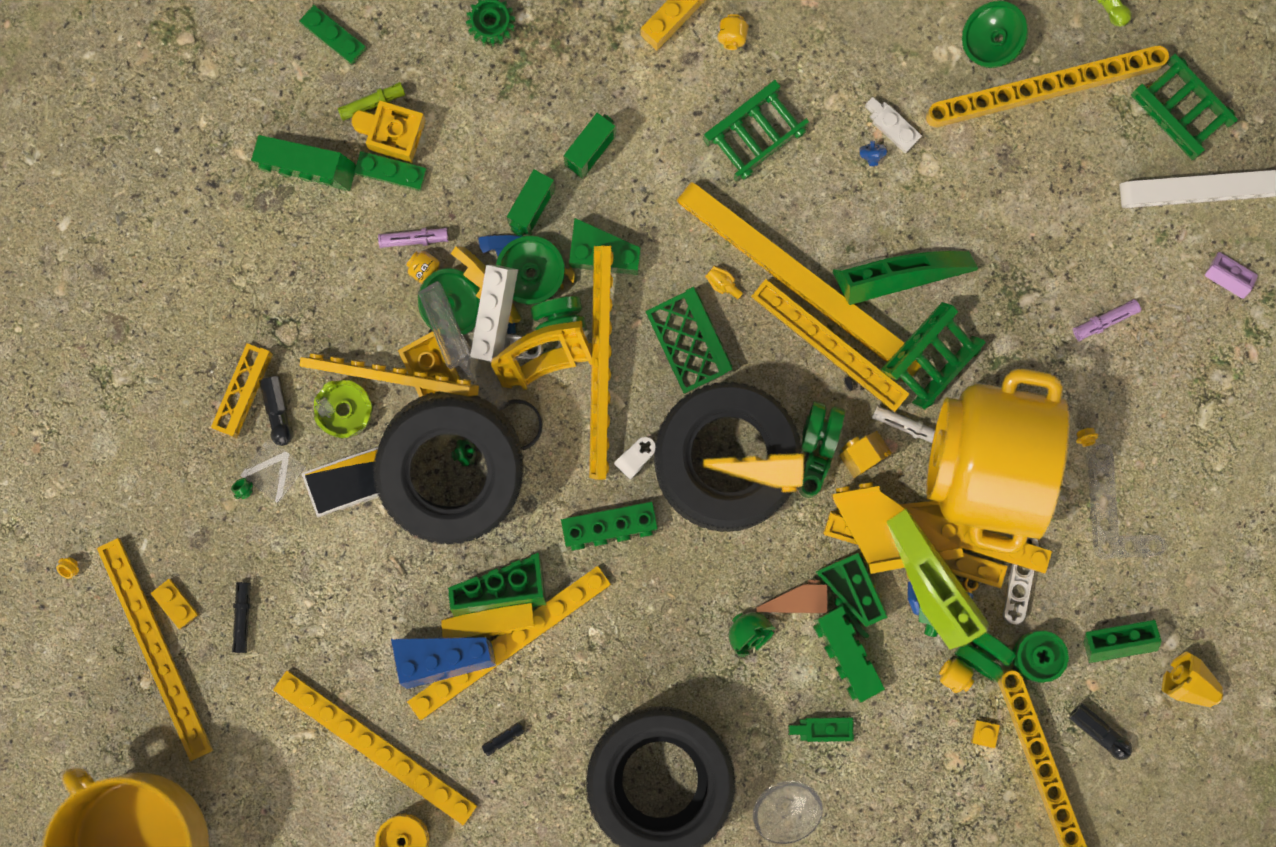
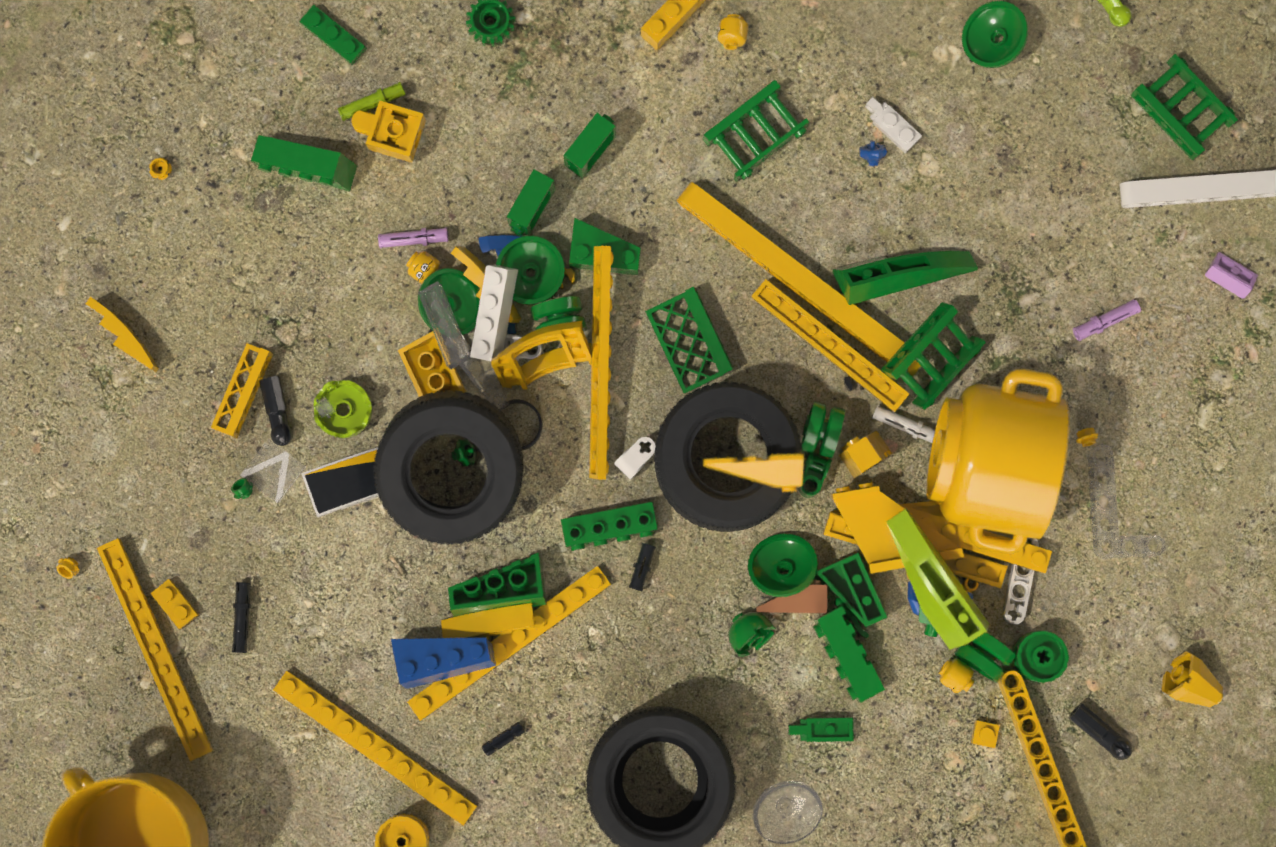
(126, 339): none -> yellow slope
(160, 162): none -> yellow plate
(390, 171): green plate -> none
(397, 375): yellow plate -> none
(646, 551): none -> black pin
(723, 281): yellow piece -> none
(778, 555): none -> green dish
(1055, 79): yellow beam -> none
(1122, 641): green brick -> none

